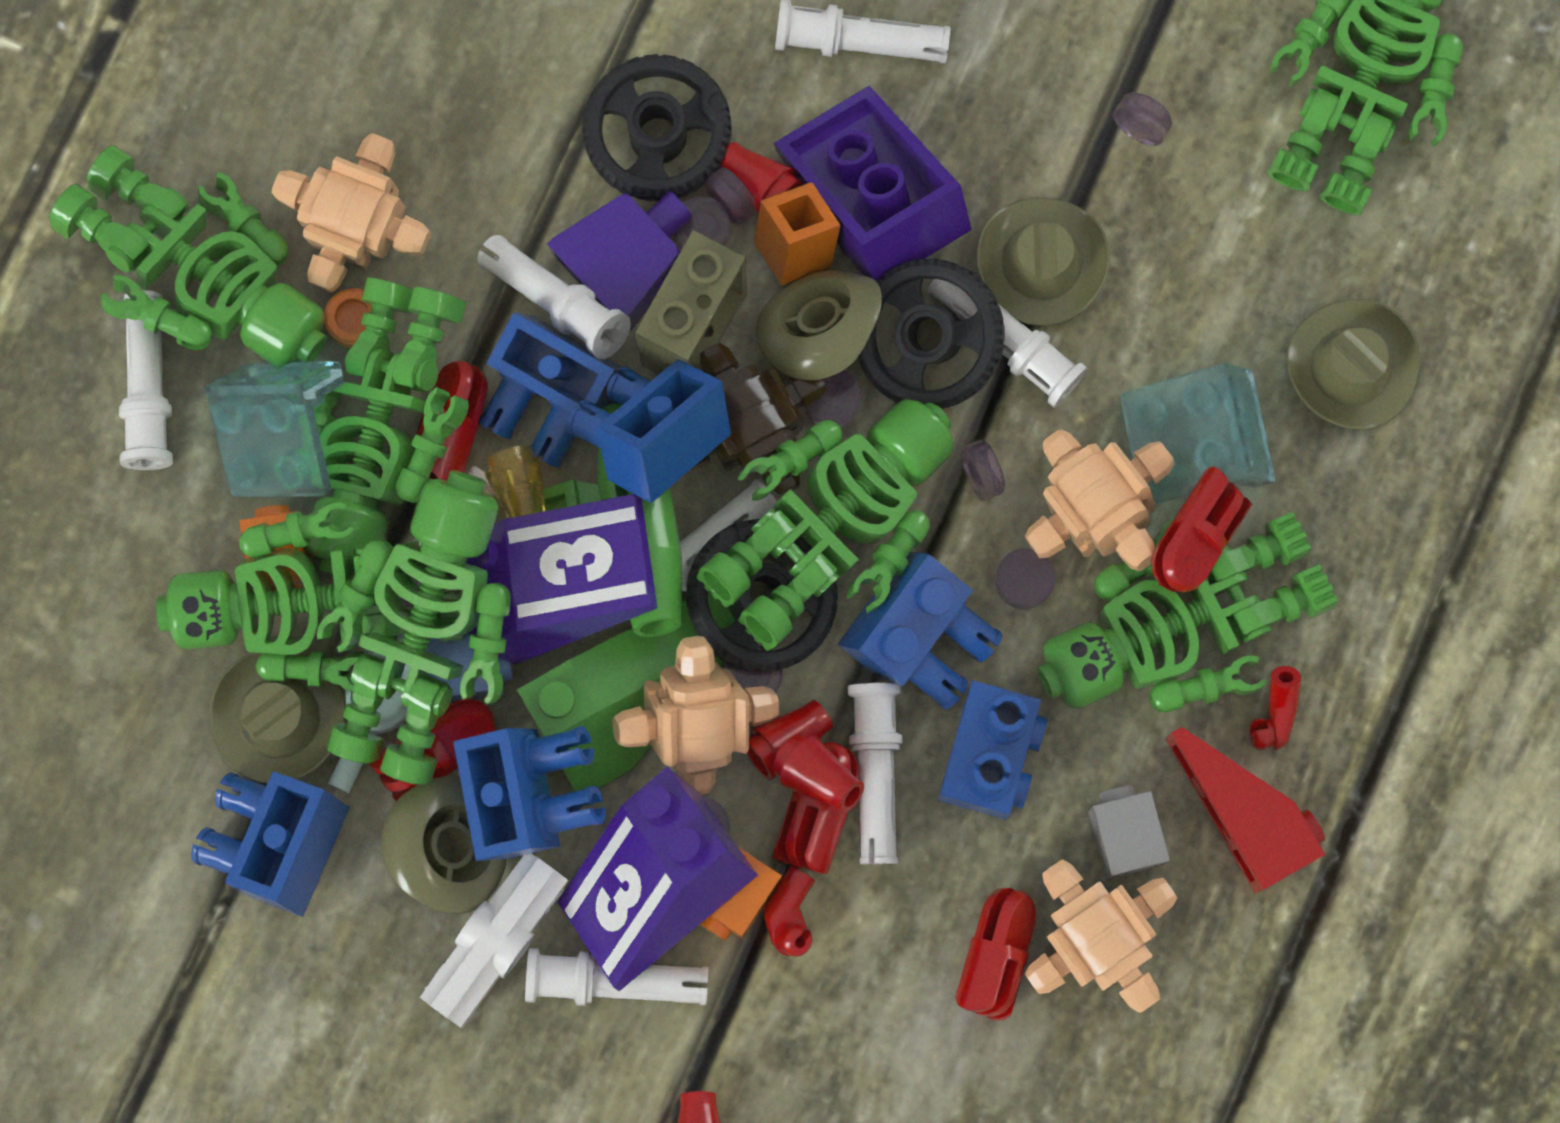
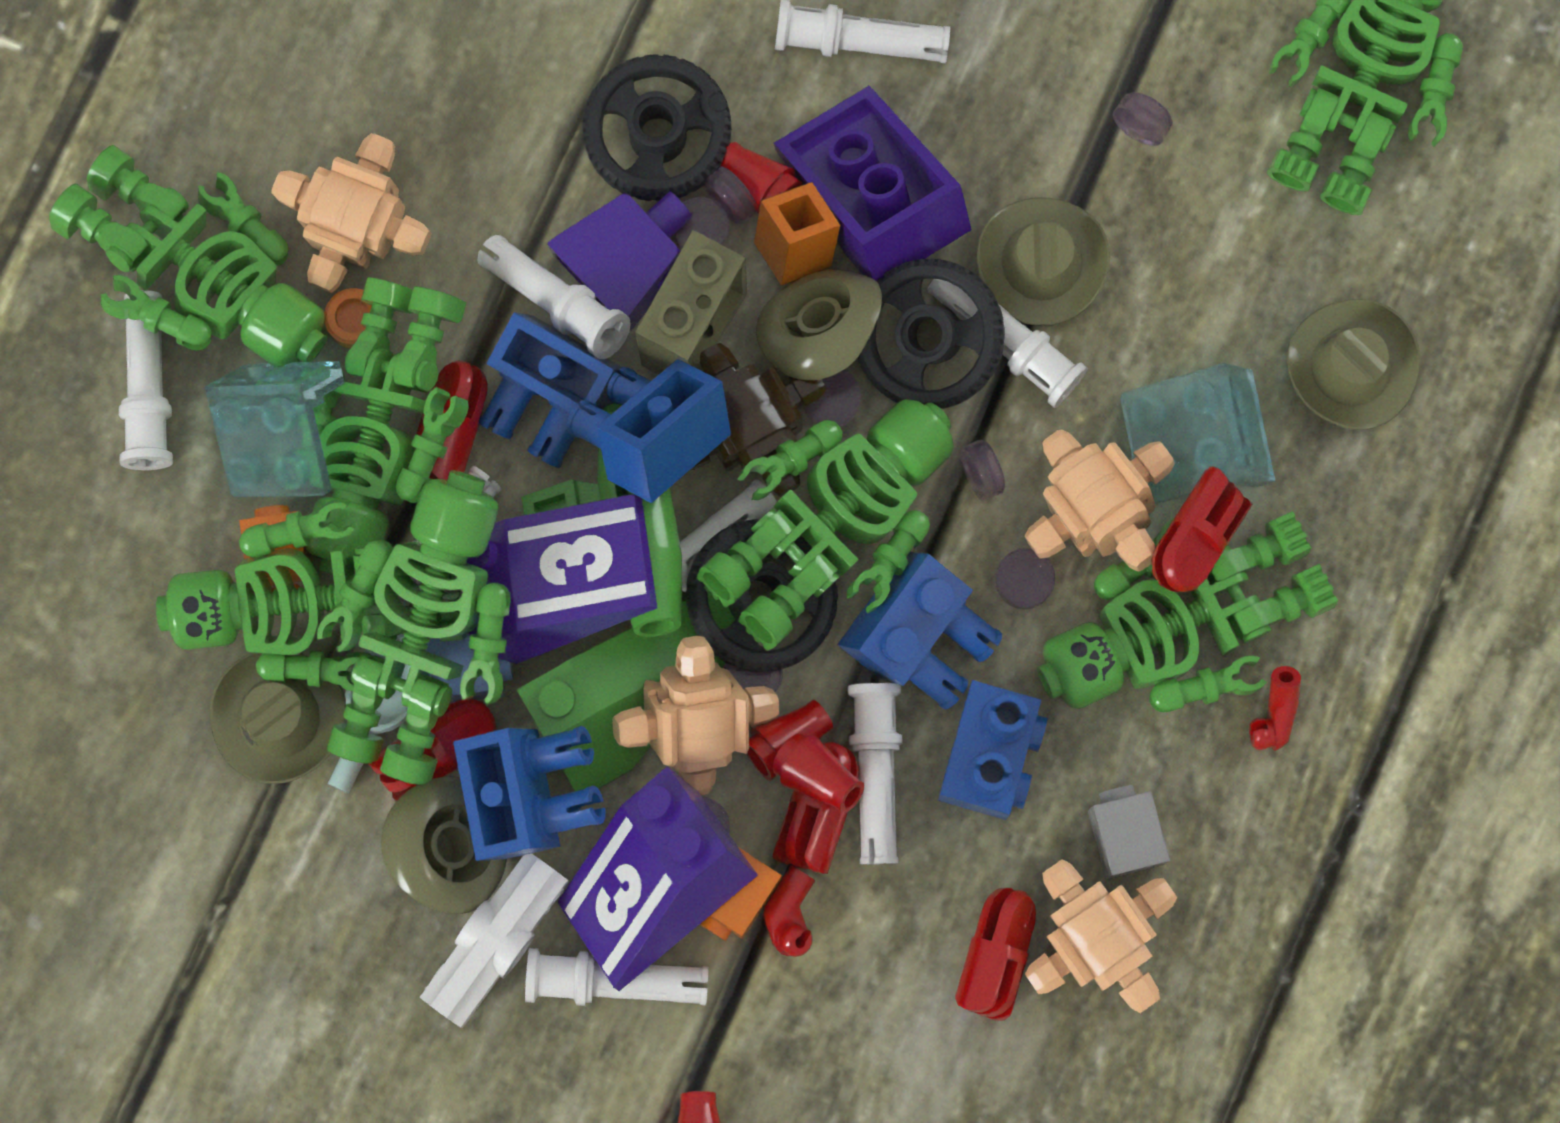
(284, 844): blue brick -> none
(516, 480): clear yellow cone -> none
(1253, 818): red slope -> none

